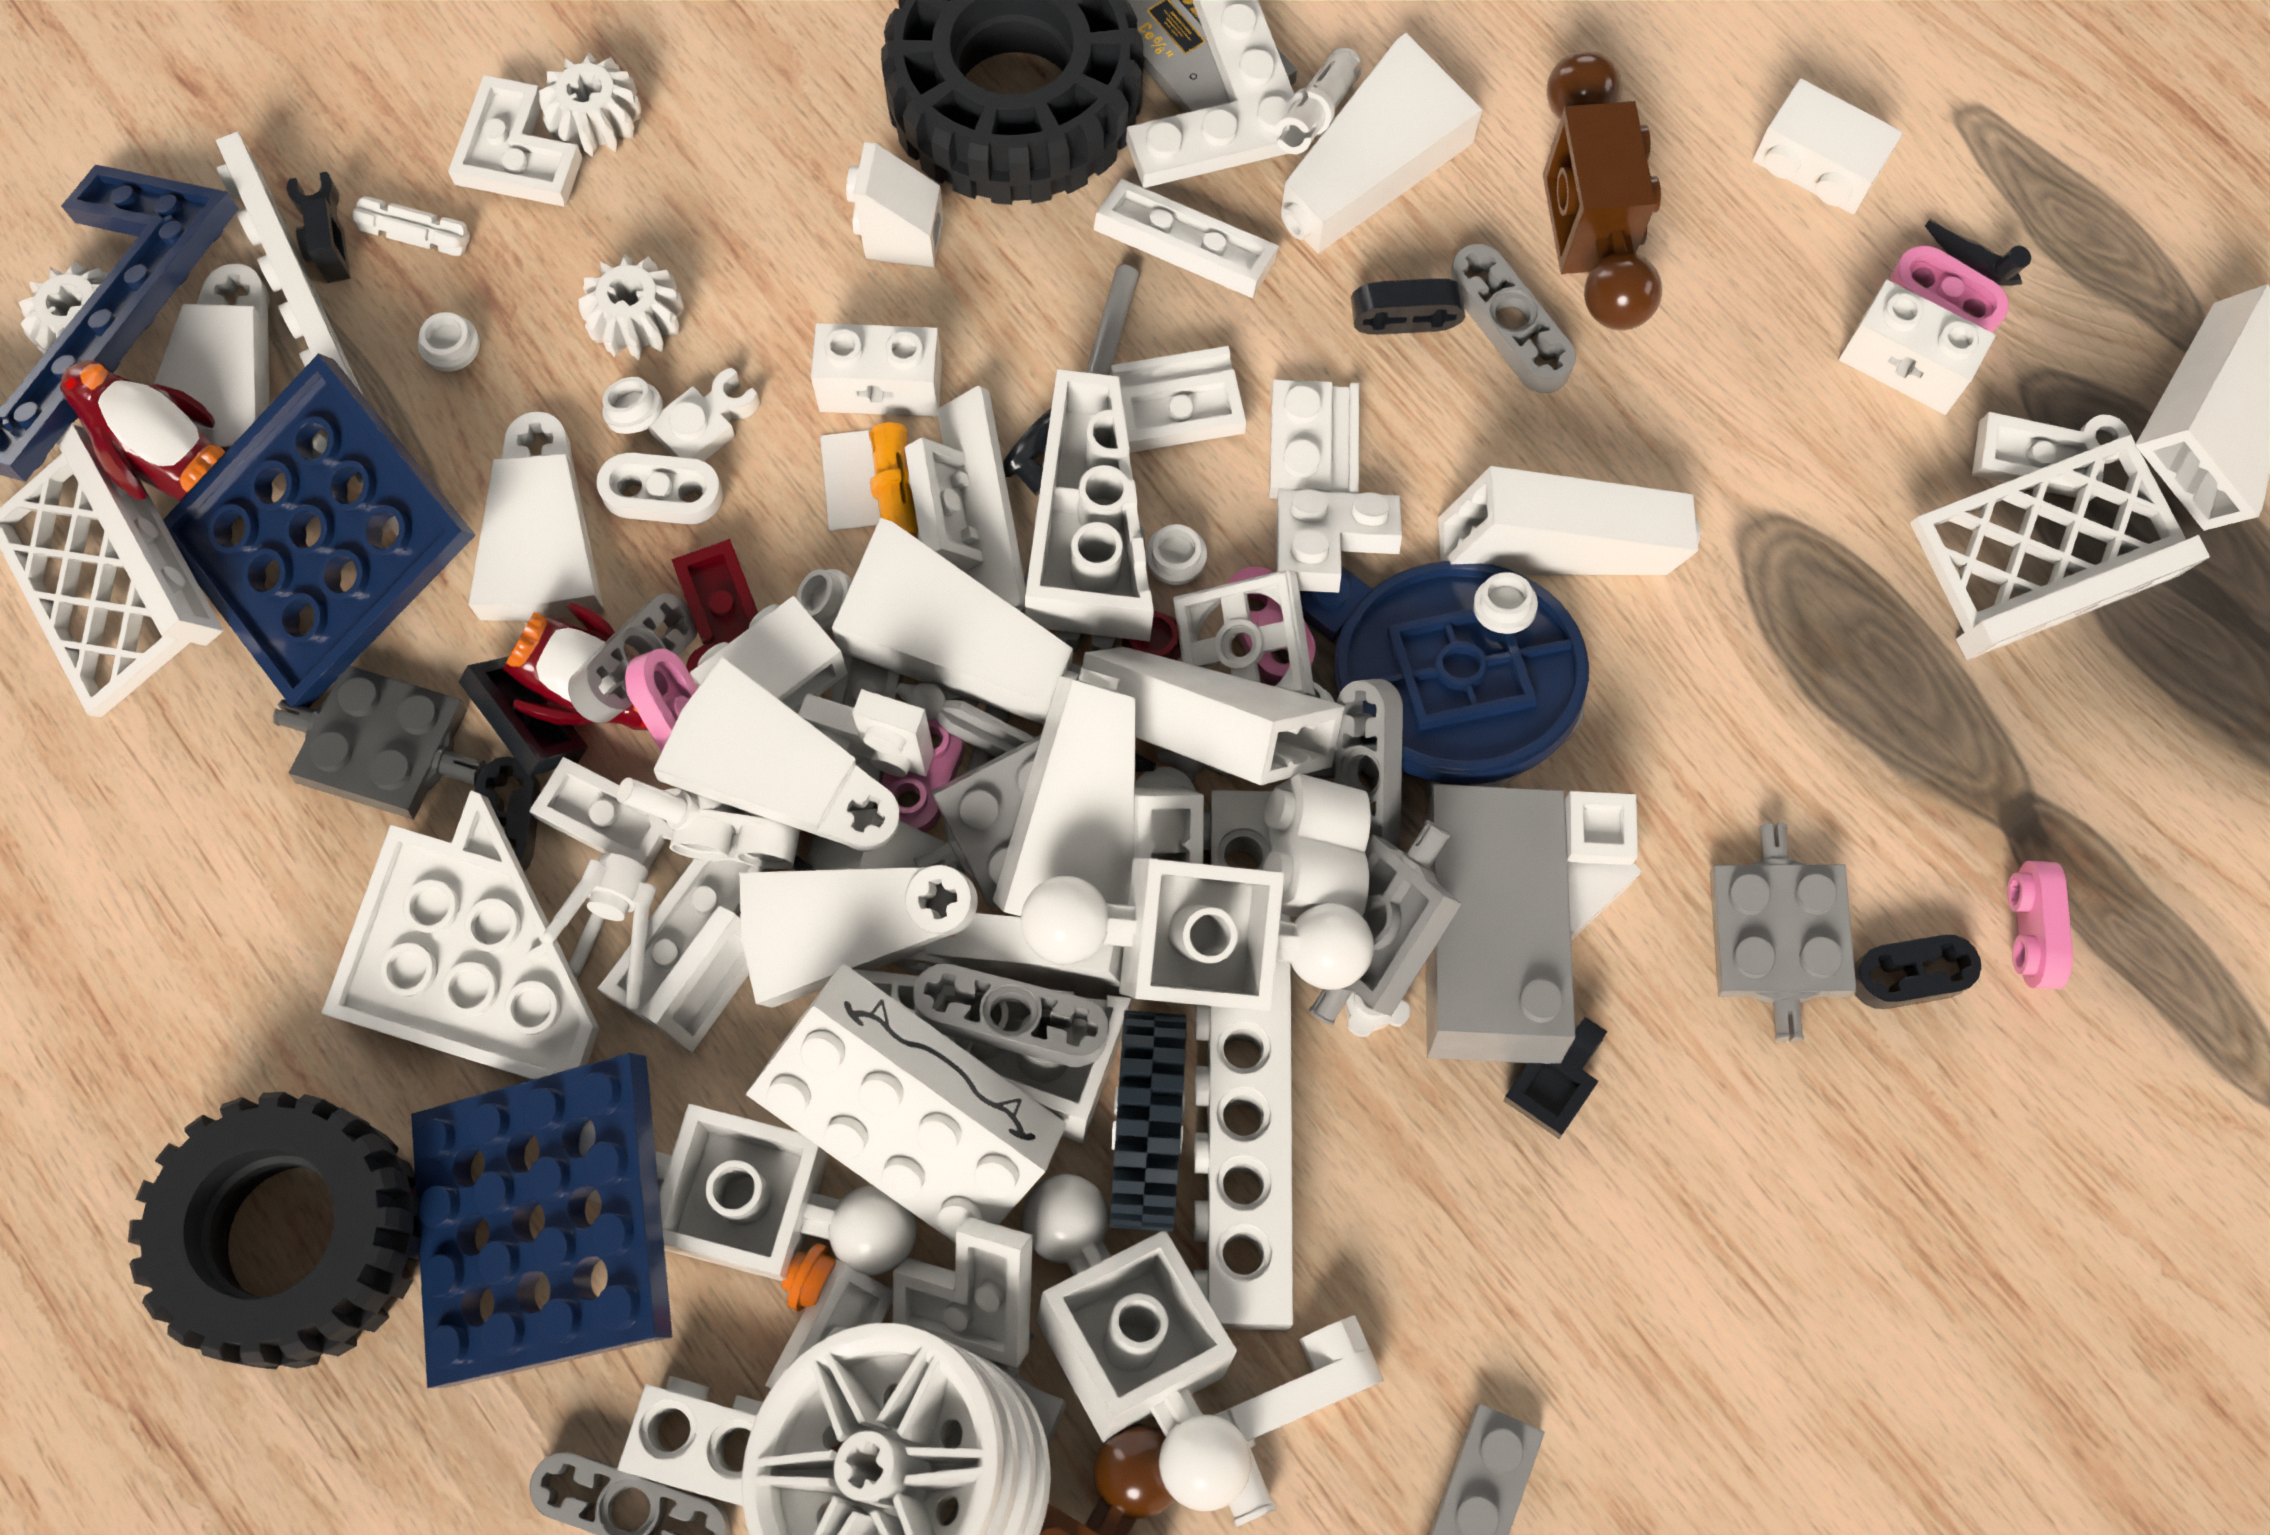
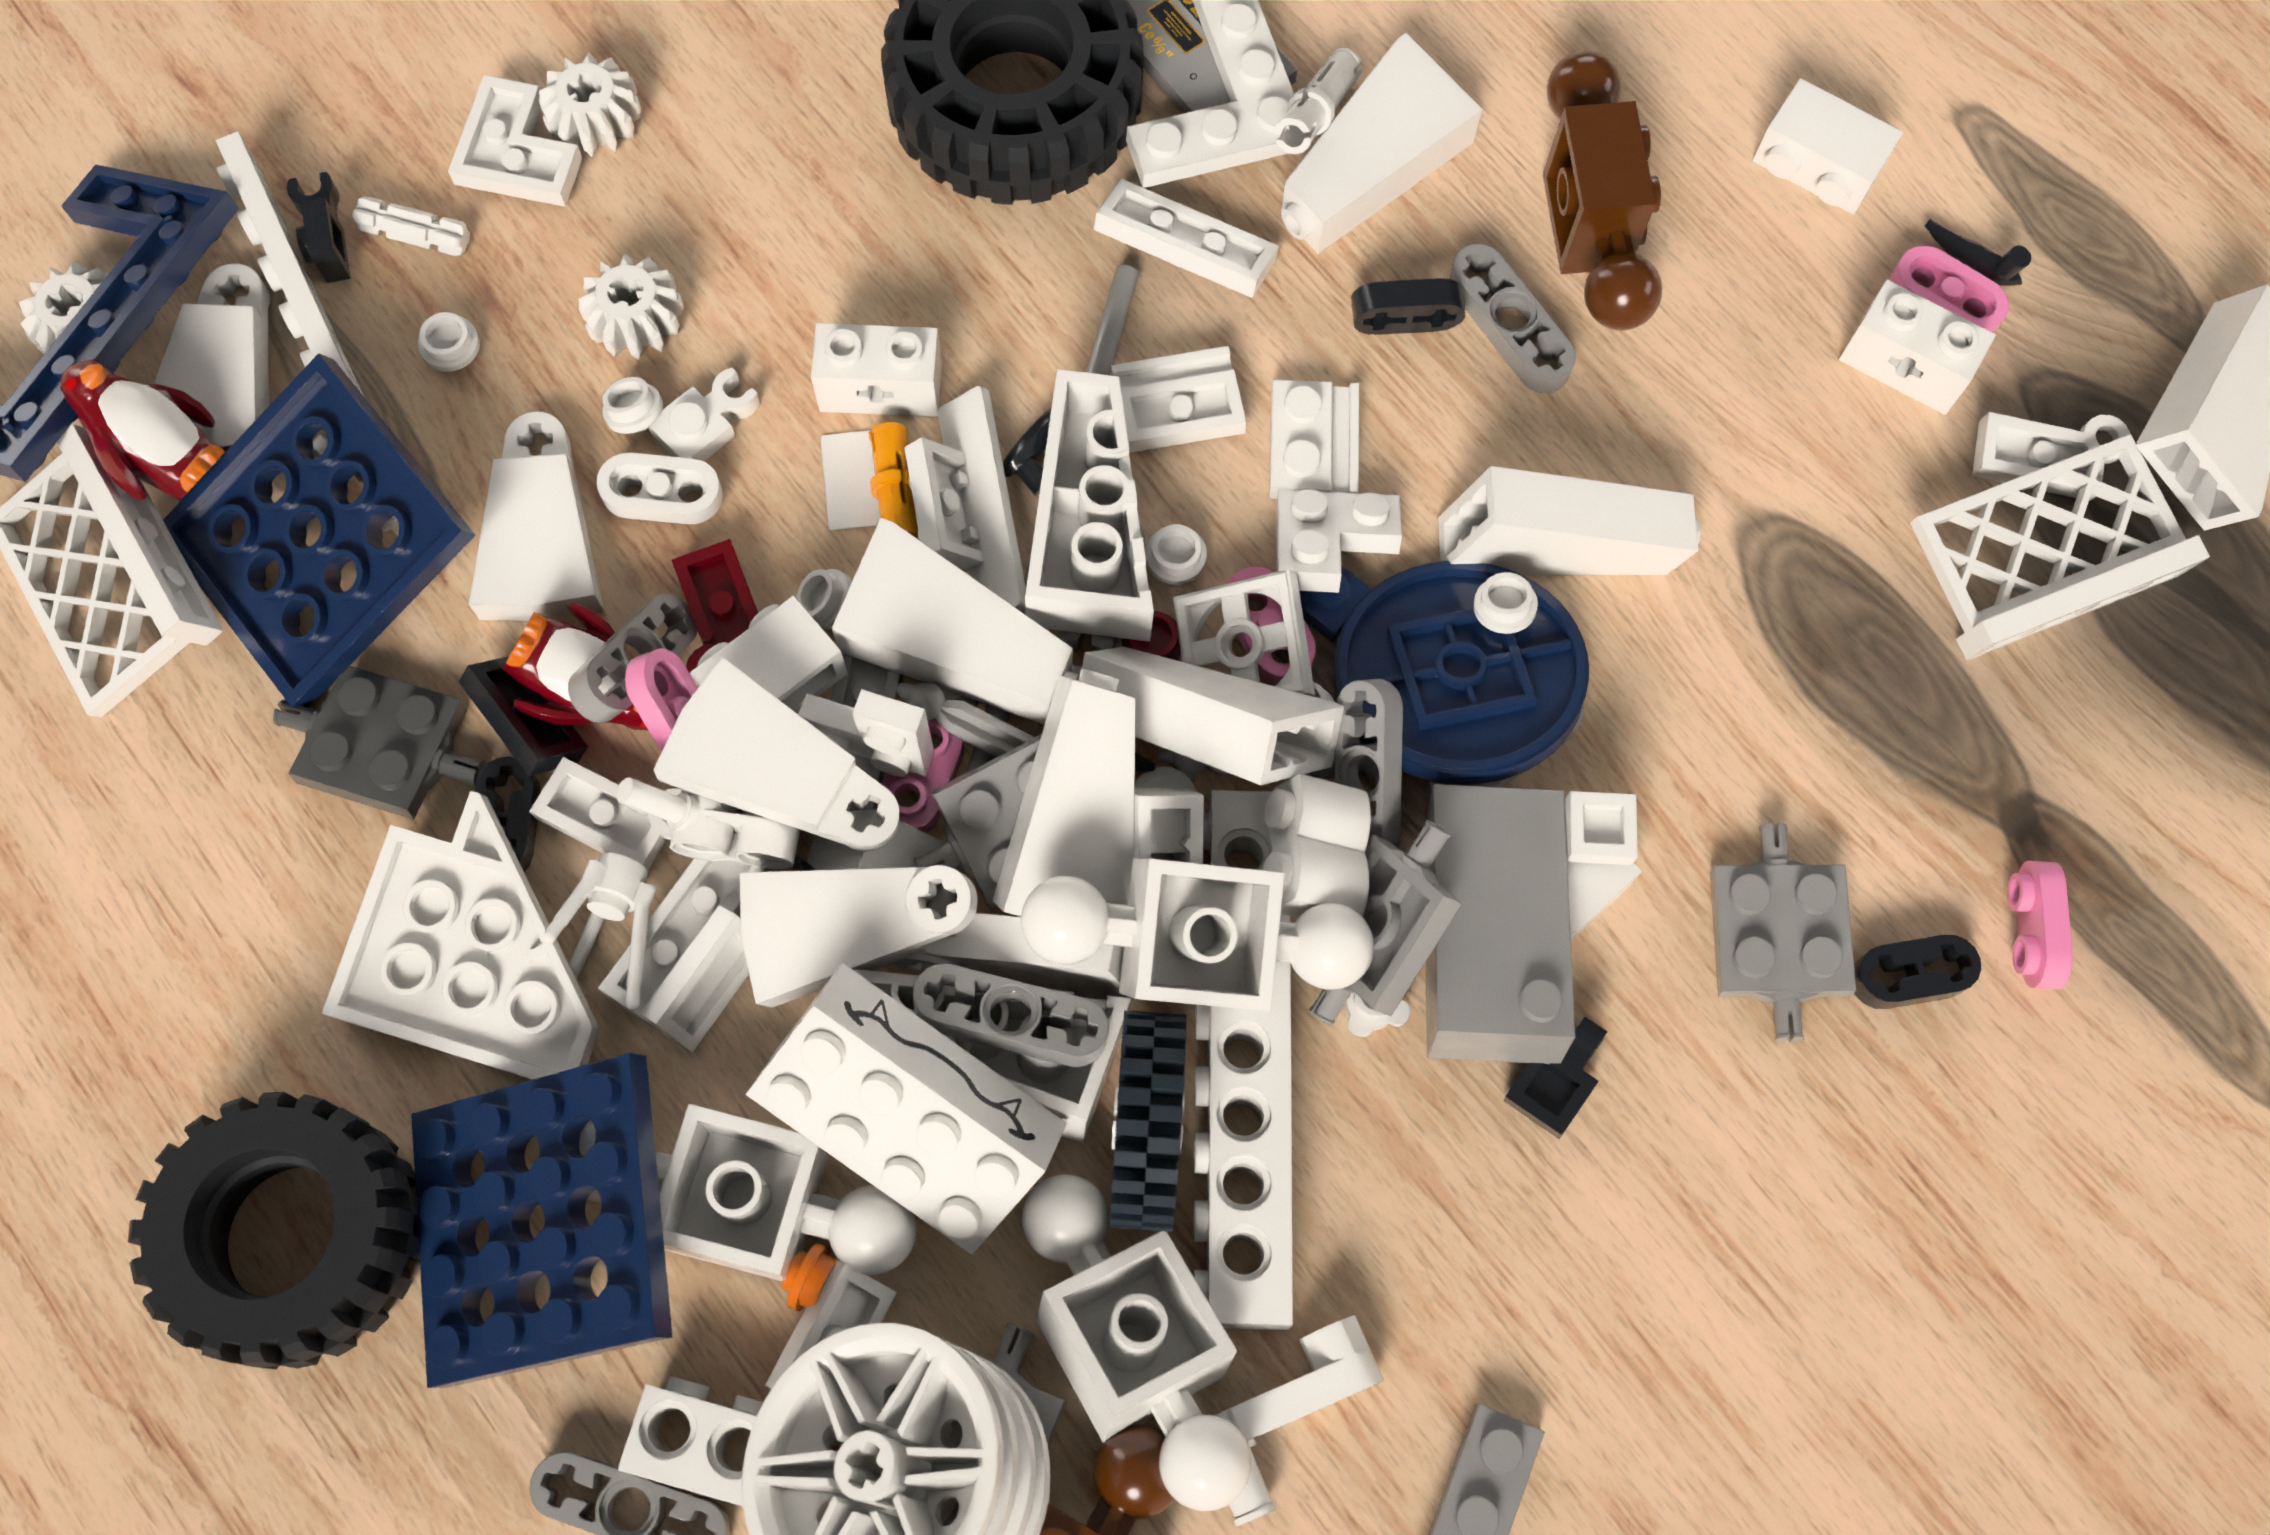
(894, 209): white slope -> none
(978, 1304): white plate -> none

